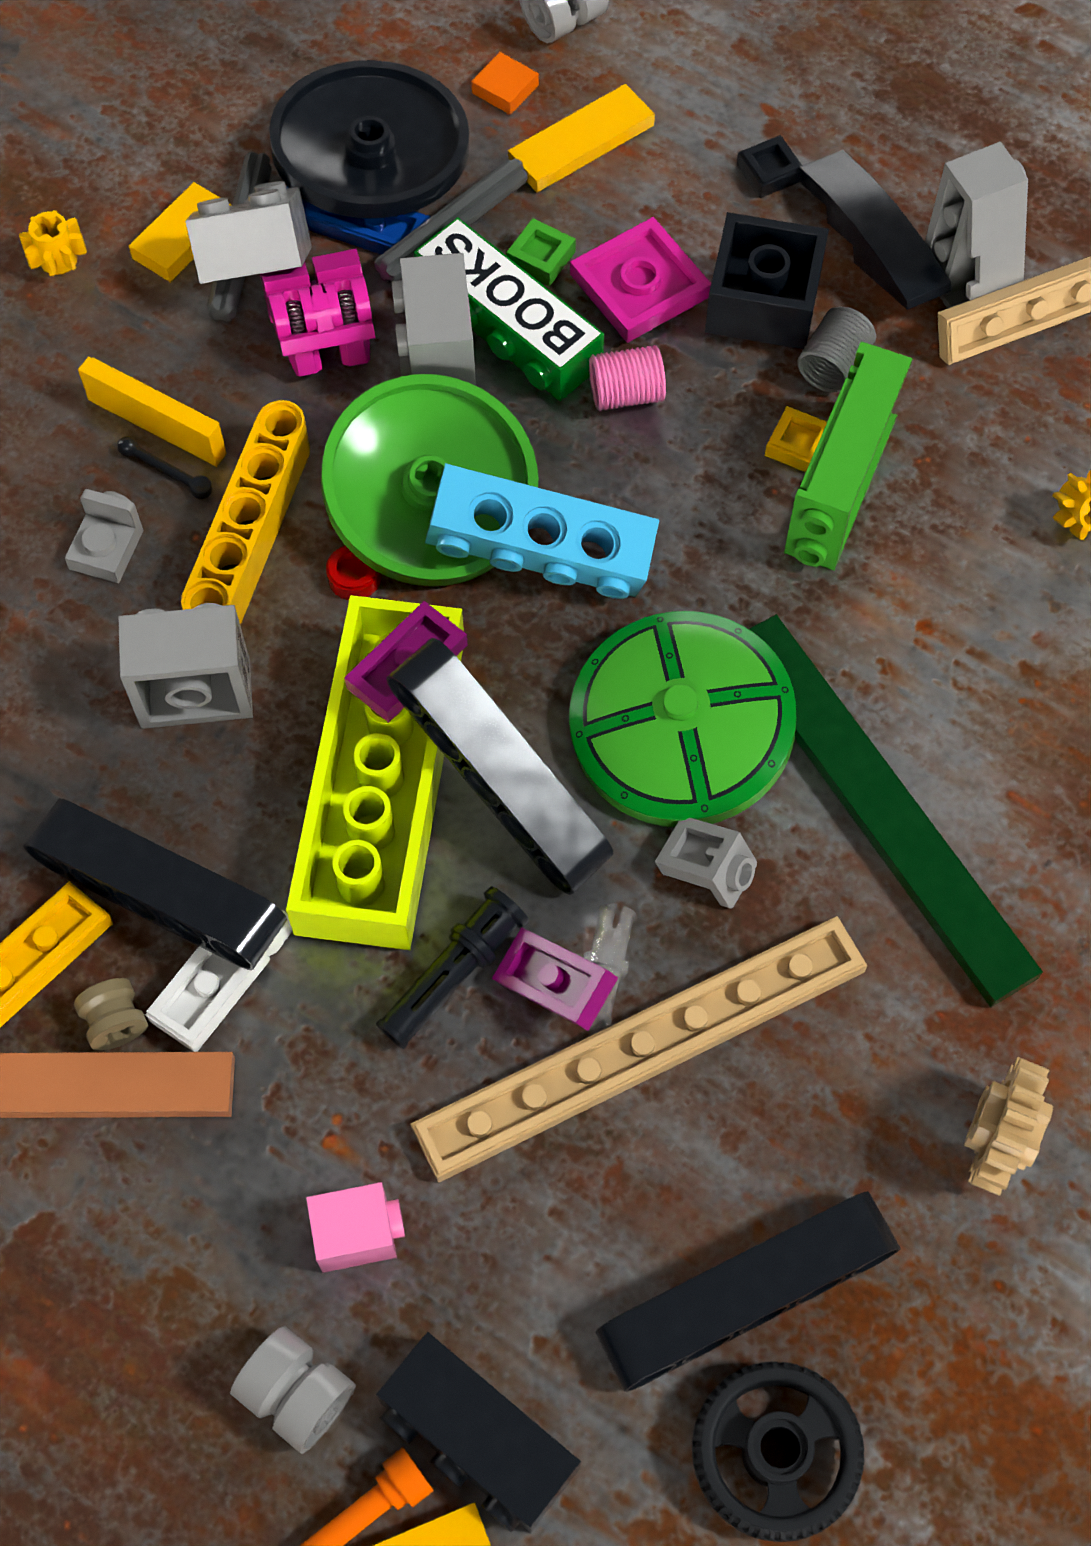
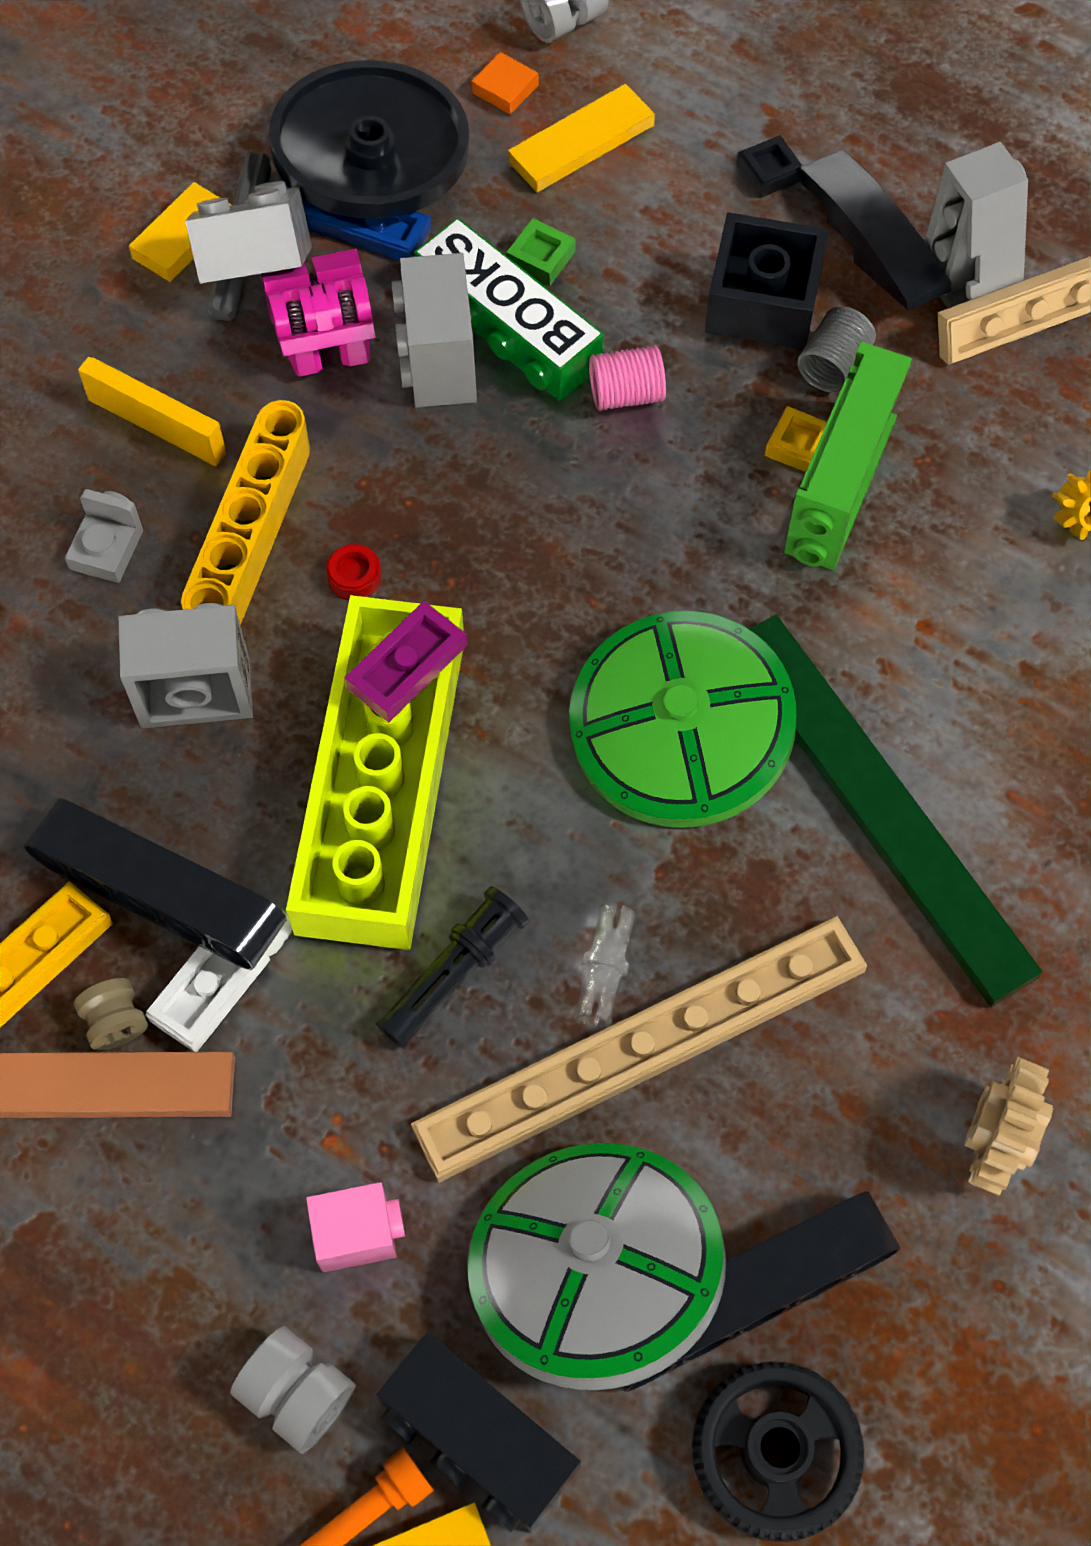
(53, 243): yellow gear -> none
(199, 485): black hinge -> none
(388, 465): bright green dish -> none
(467, 207): dark grey axle -> none
(499, 765): beam -> none
(555, 978): plate -> none
(570, 521): medium azure brick -> none
(597, 1266): none -> light grey dish
(640, 279): dark pink plate -> none
(708, 858): light grey bracket -> none

